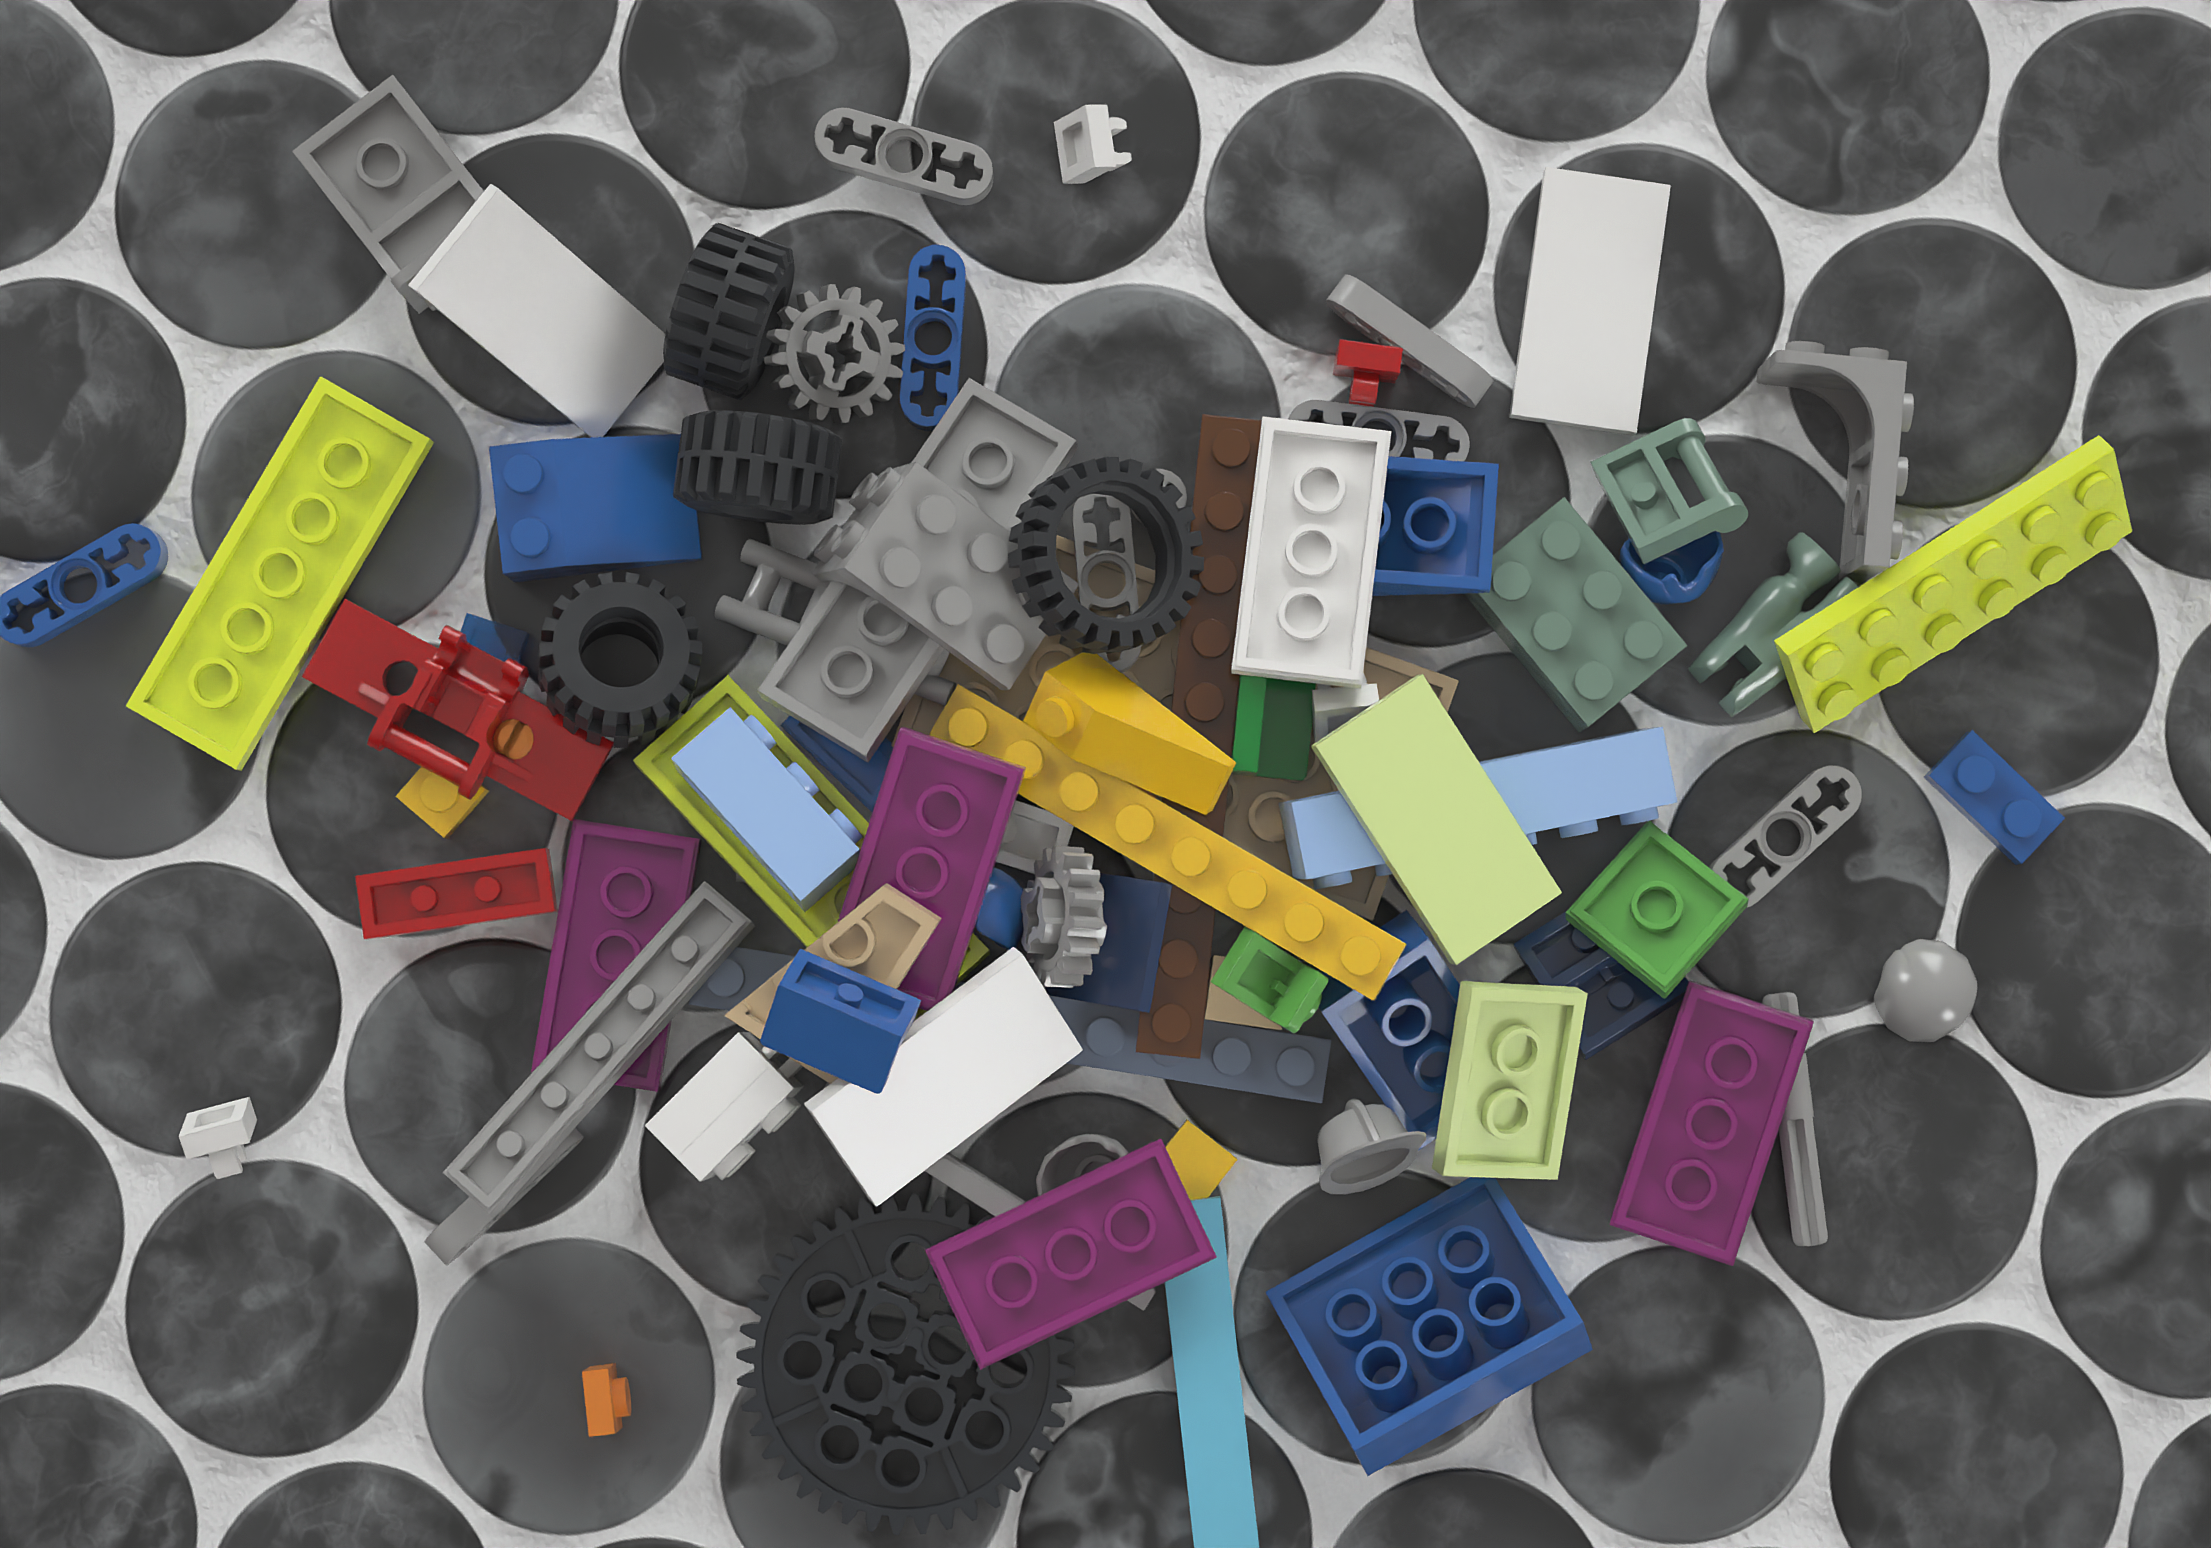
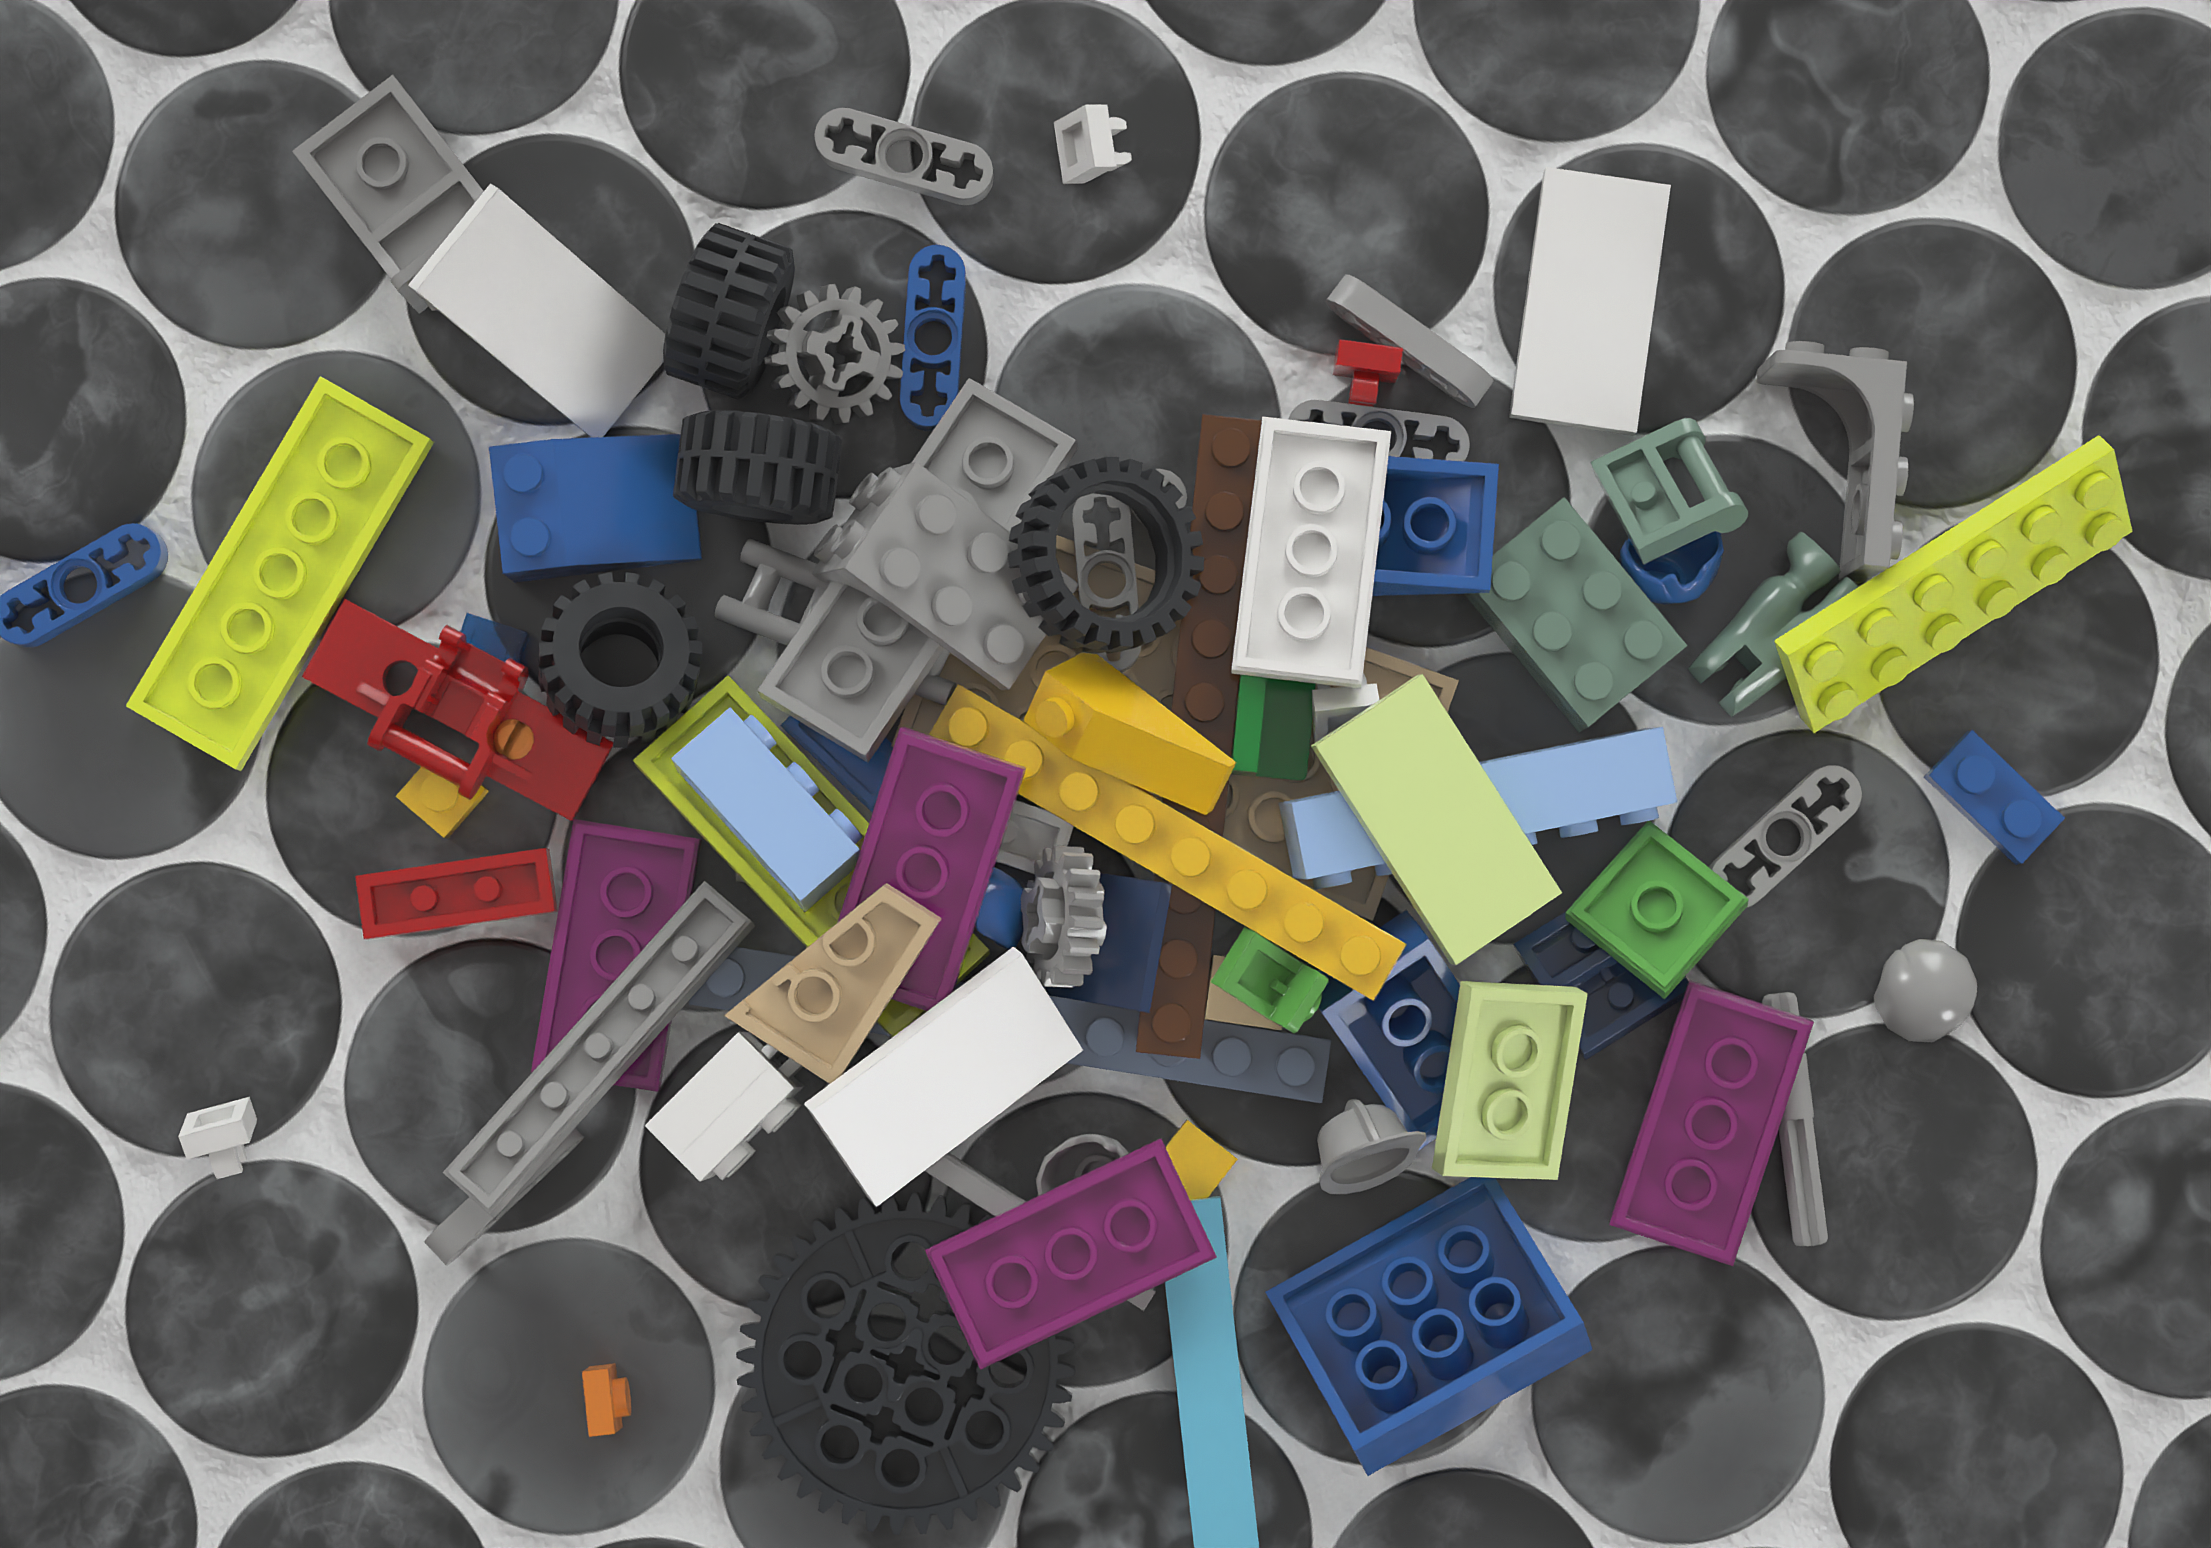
(839, 1021): blue panel -> none

